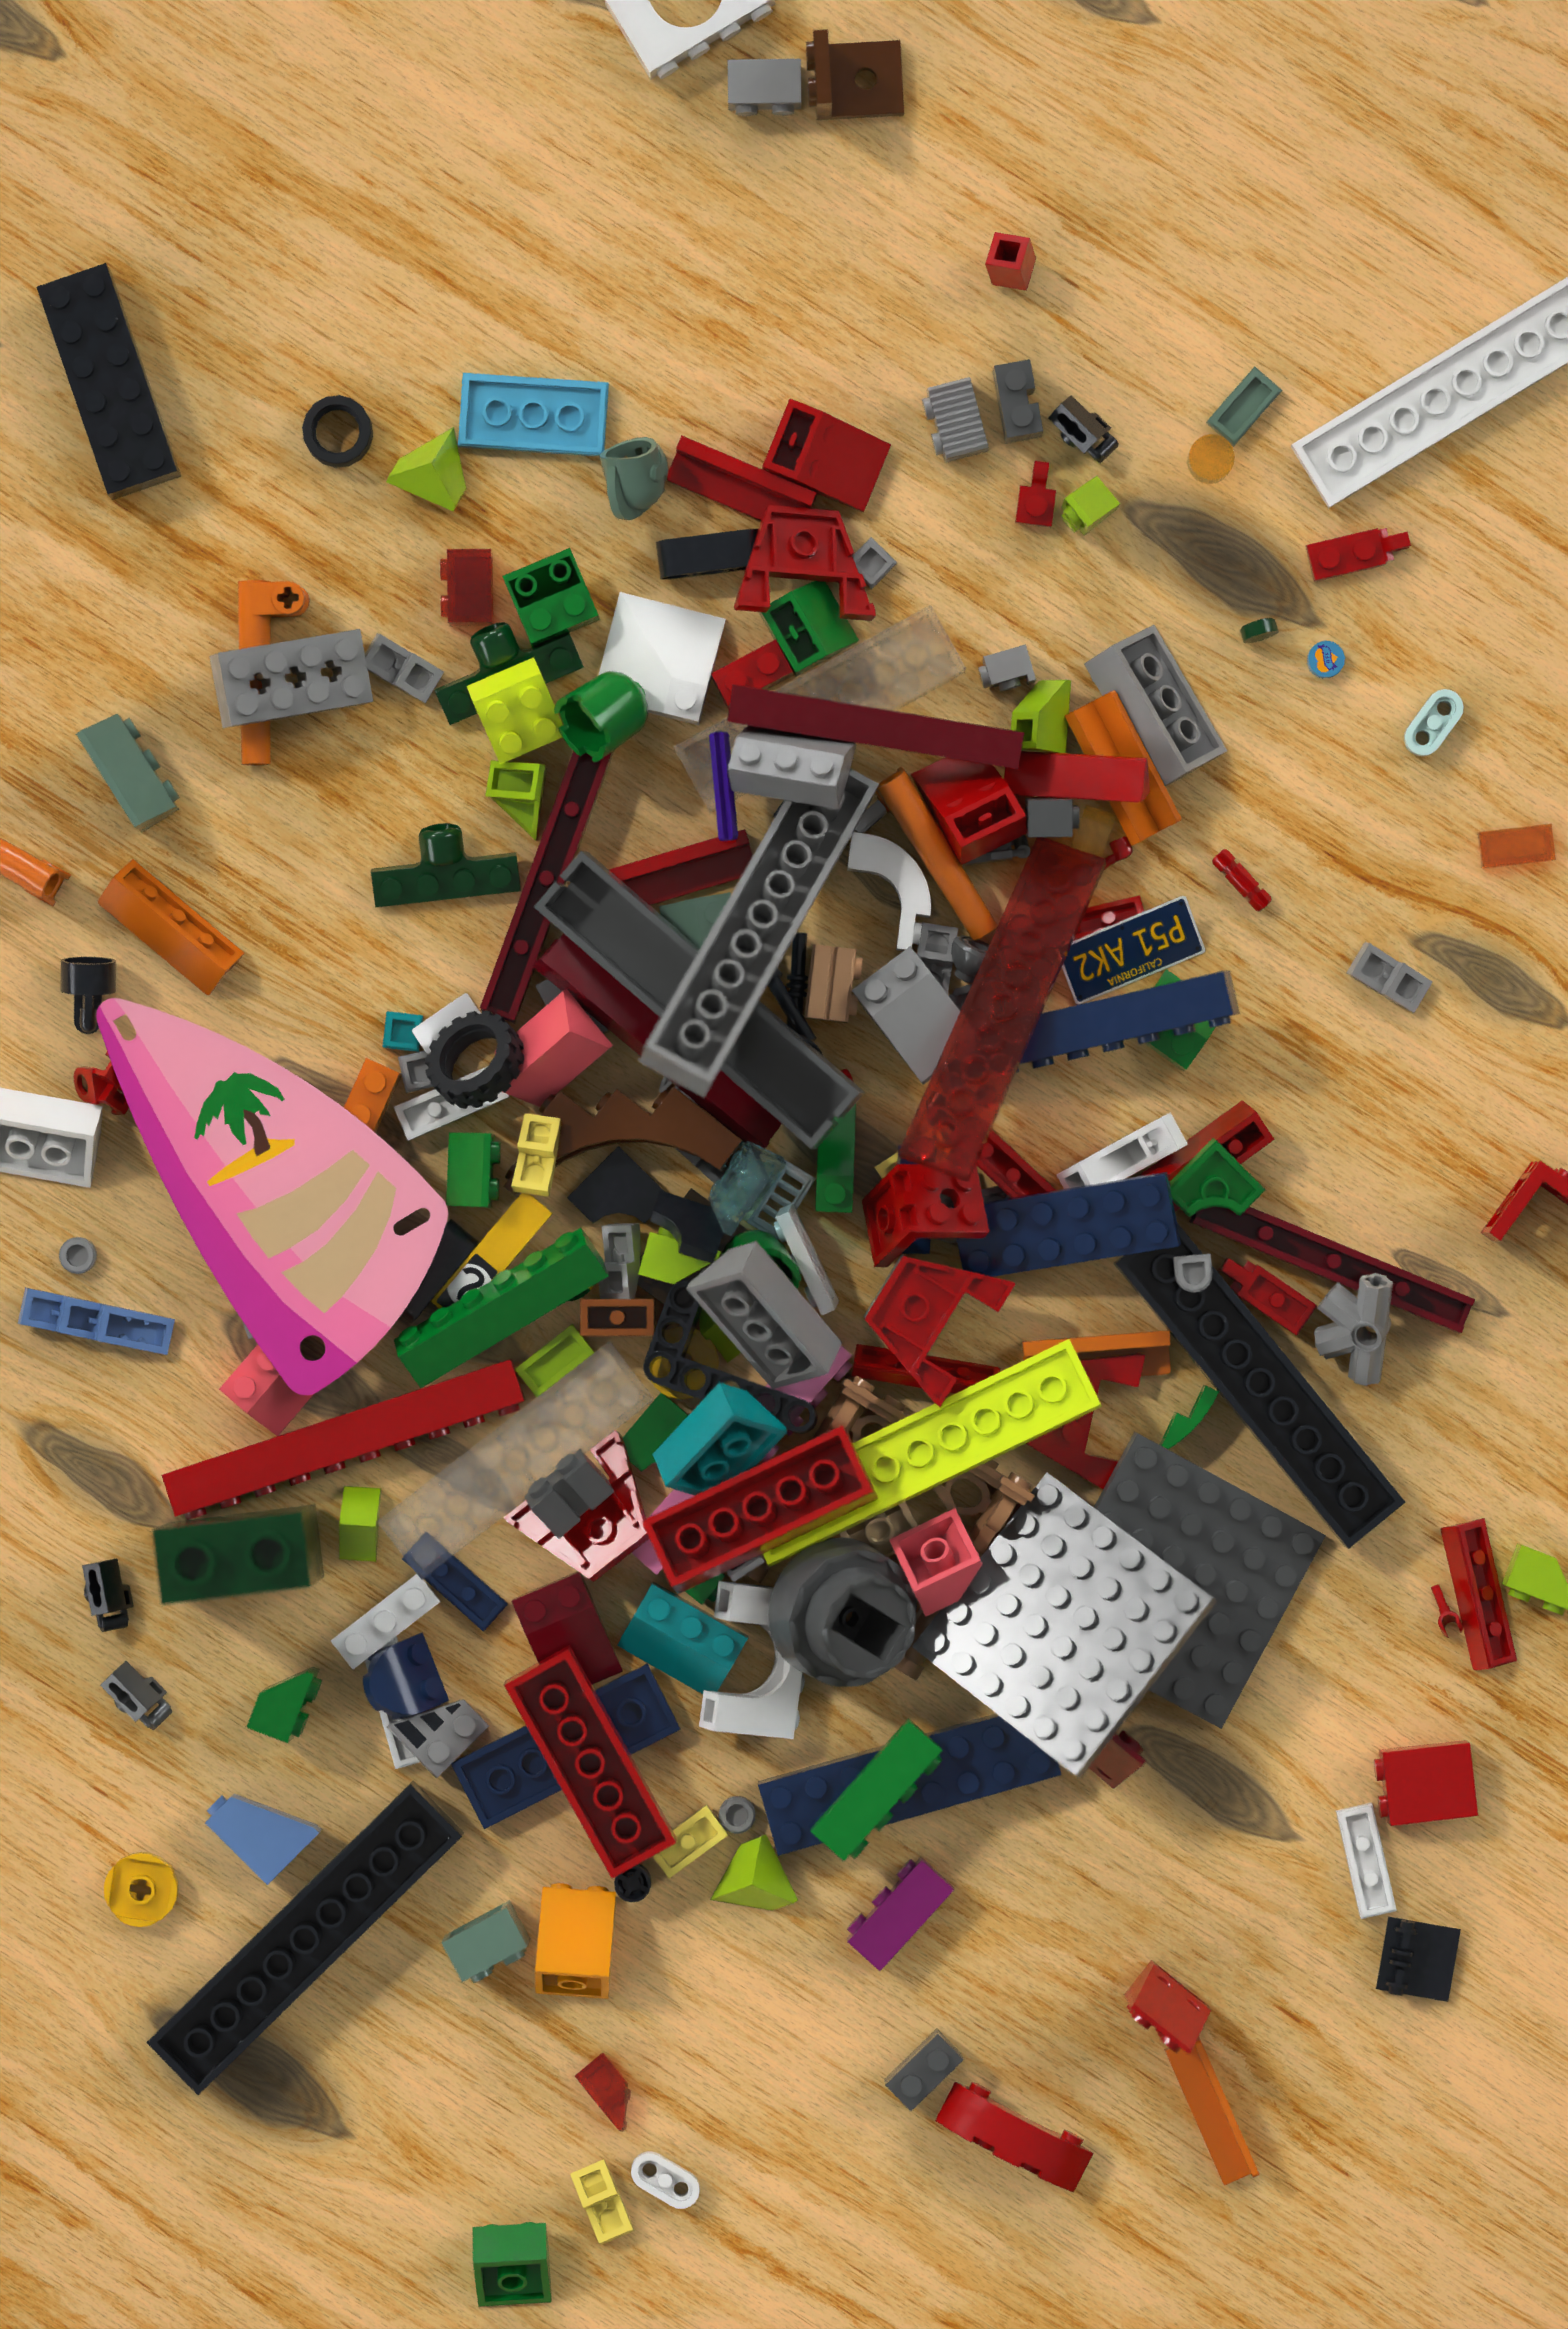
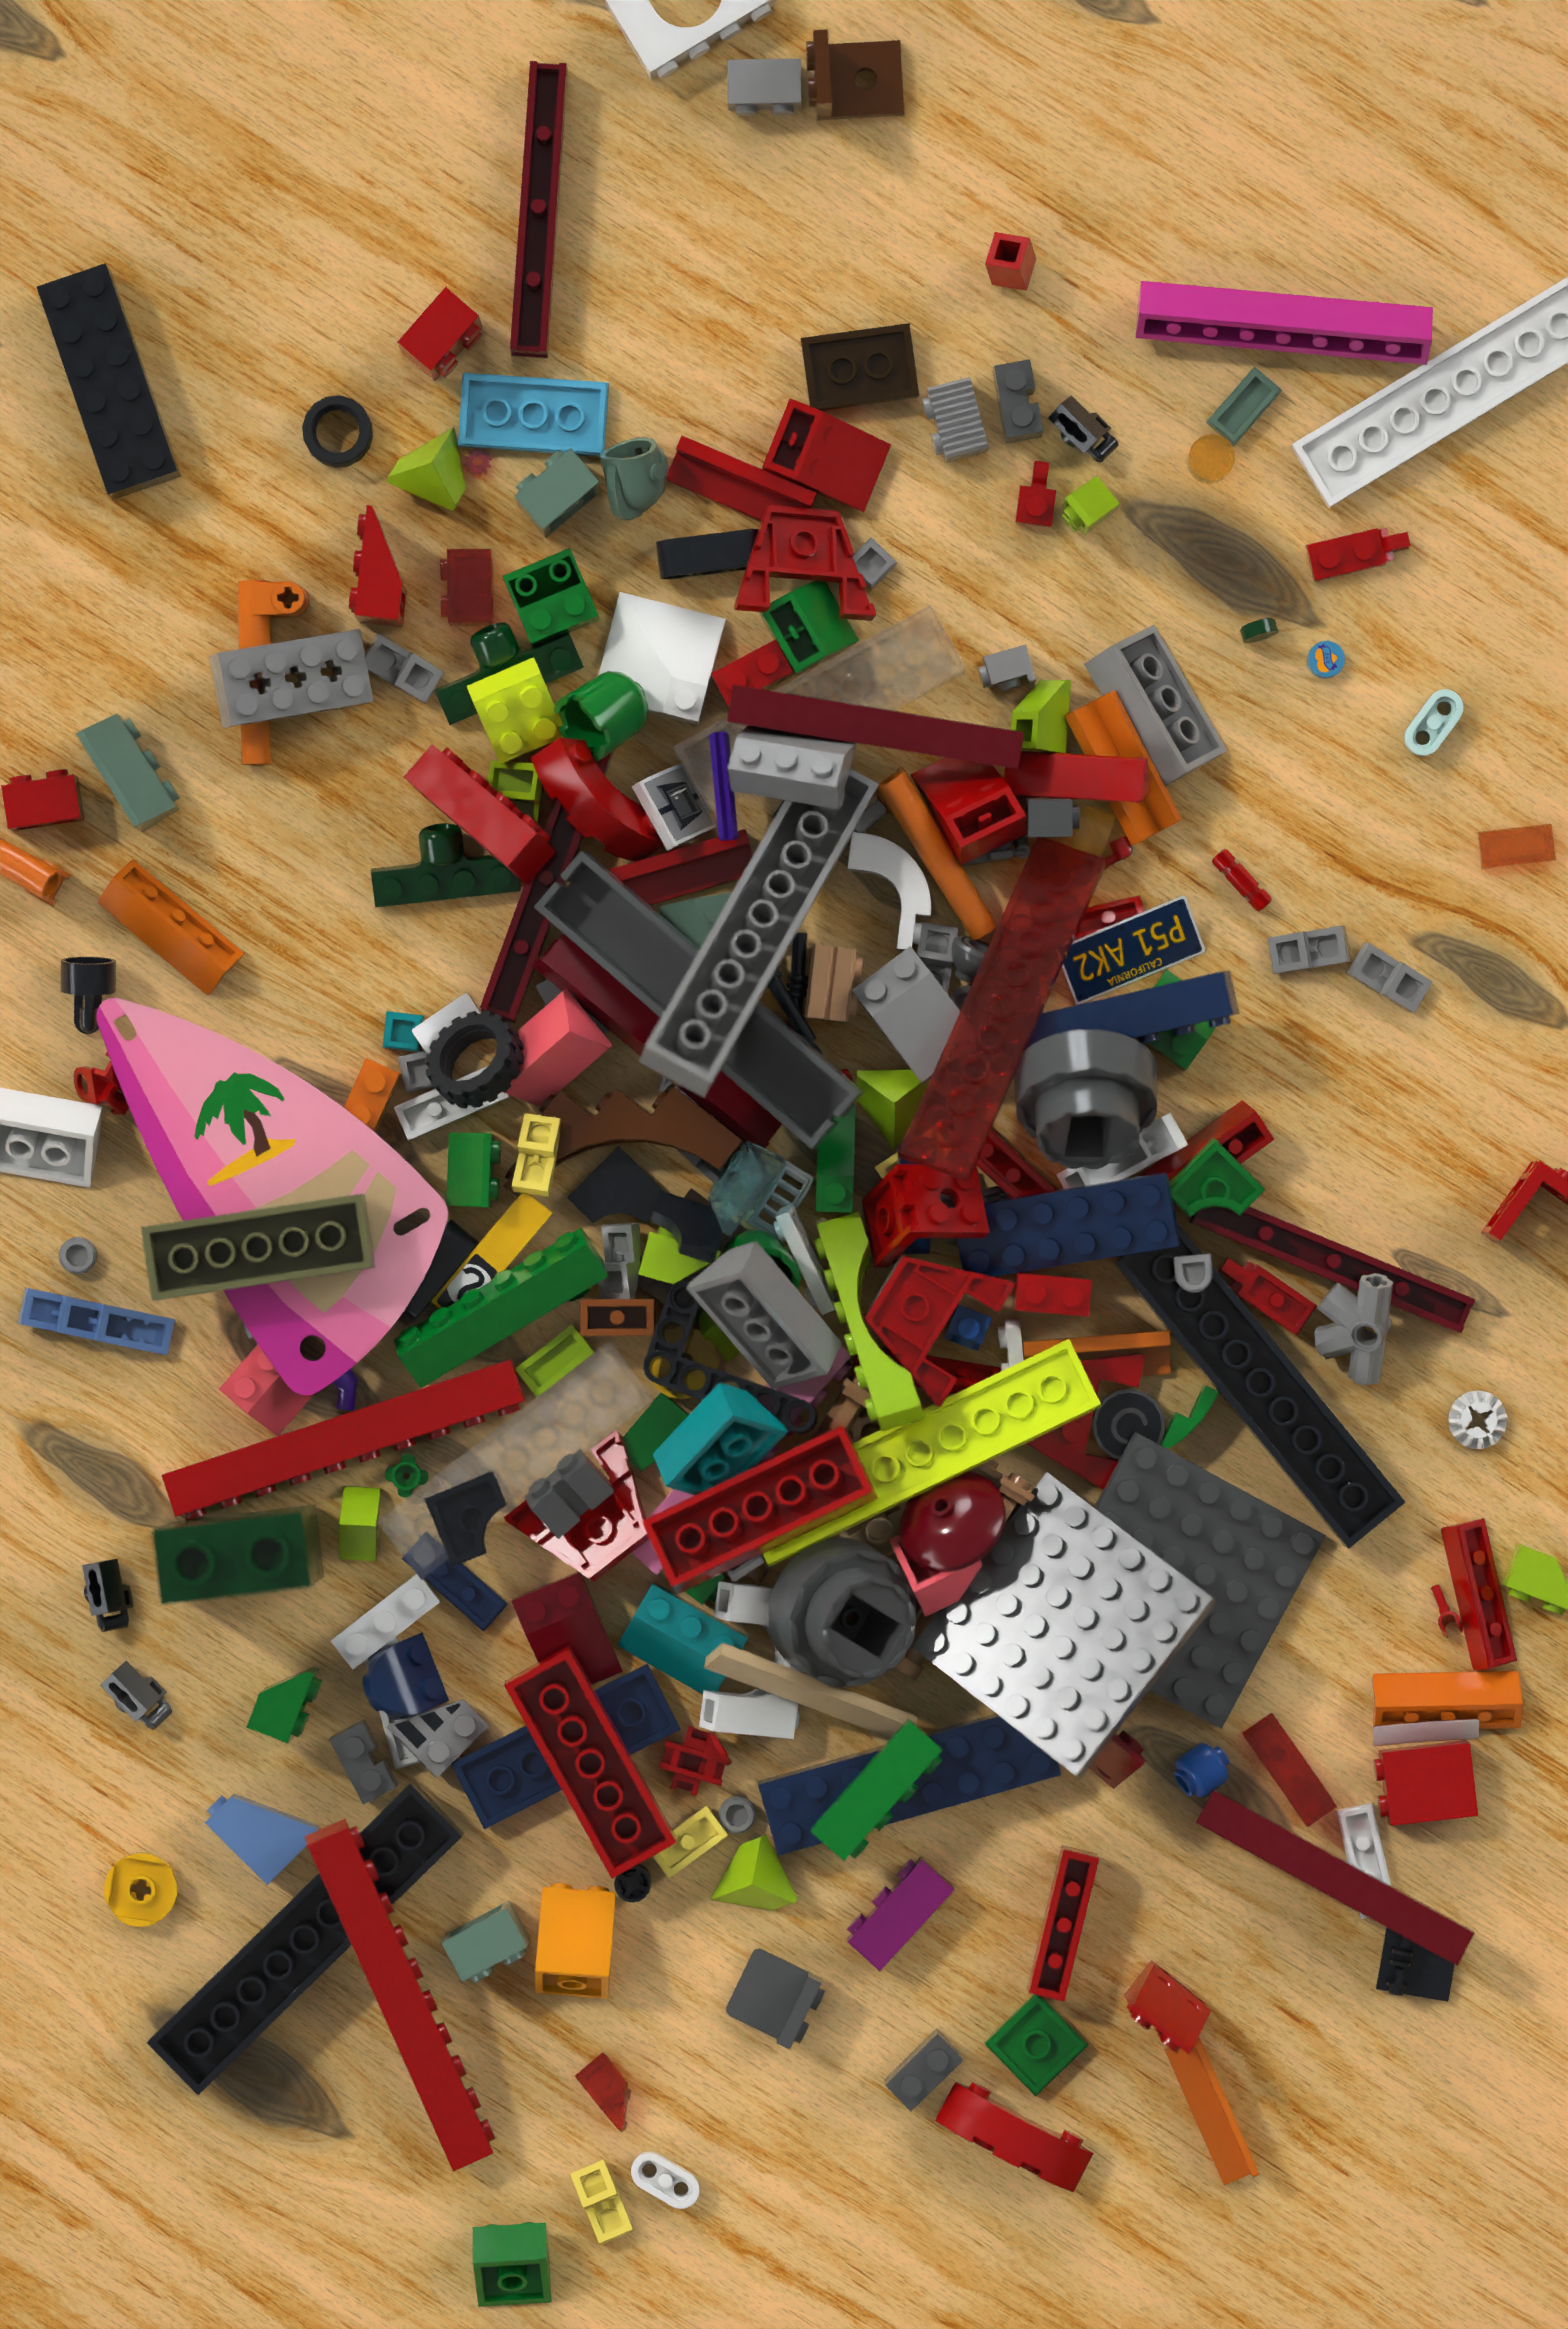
(42, 801): none -> red brick
(258, 1247): none -> olive brick
(347, 1391): none -> dark purple arm
(365, 1773): none -> dark grey brick
(380, 589): none -> red slope
(399, 1994): none -> red brick
(417, 1476): none -> green plate
(441, 335): none -> red brick
(463, 1516): none -> black tile
(477, 469): none -> clear pink piece
(481, 812): none -> red brick
(538, 210): none -> dark red tile
(557, 491): none -> sand green brick
(593, 801): none -> red brick
(674, 806): none -> slope
(695, 1755): none -> red piece
(775, 1997): none -> dark grey bracket
(806, 1690): none -> tan tile
(860, 367): none -> dark brown plate
(889, 1385): none -> lime arch
(890, 1100): none -> lime slope
(960, 1532): none -> dark red dish
(967, 1327): none -> blue brick
(1010, 1338): none -> white plate
(1036, 2043): none -> green tile
(1051, 1294): none -> red brick
(1063, 1923): none -> red brick
(1086, 1096): none -> dark grey piece
(1124, 1414): none -> black tile
(1201, 1770): none -> blue head
(1284, 322): none -> dark pink brick
(1289, 1770): none -> clear red slope
(1309, 949): none -> light grey slope
(1335, 1877): none -> dark red tile
(1426, 1731): none -> white sticker
(1447, 1696): none -> orange panel
(1460, 1417): none -> white gear

